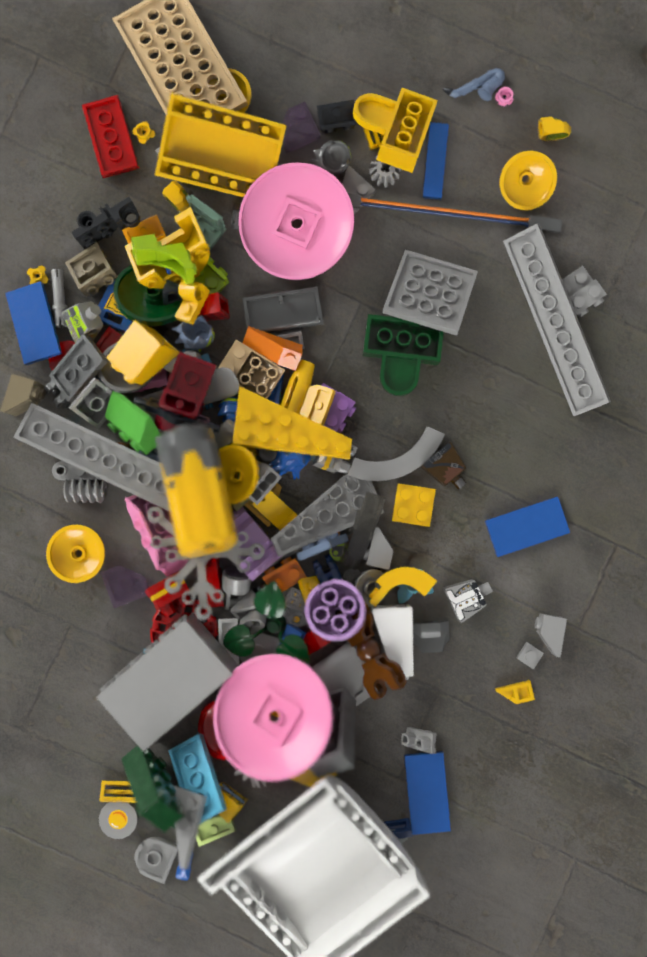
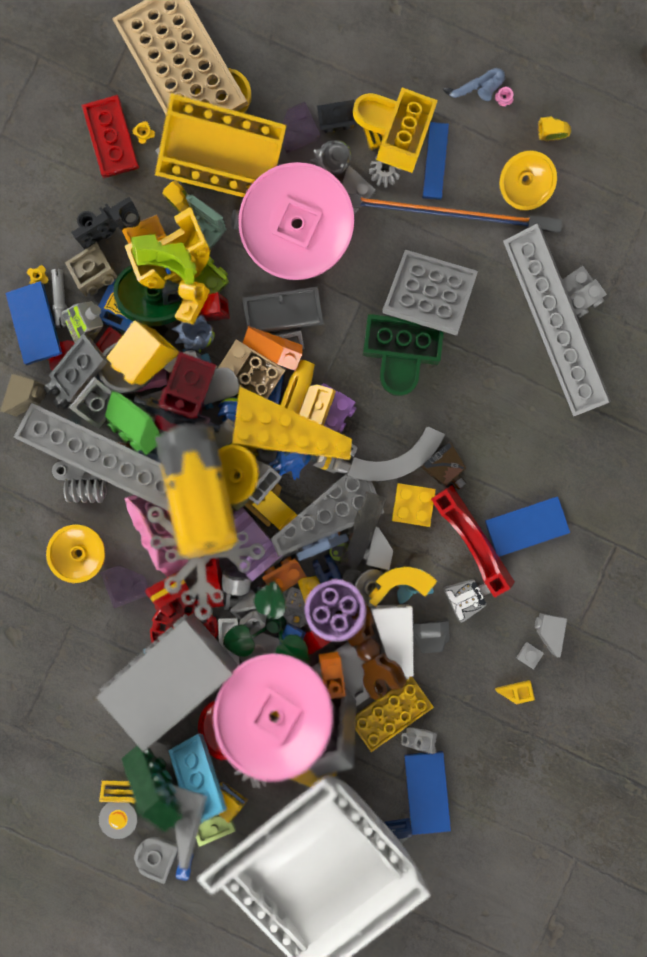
(332, 674): none -> orange slope
(391, 714): none -> yellow tile
(490, 565): none -> red arch

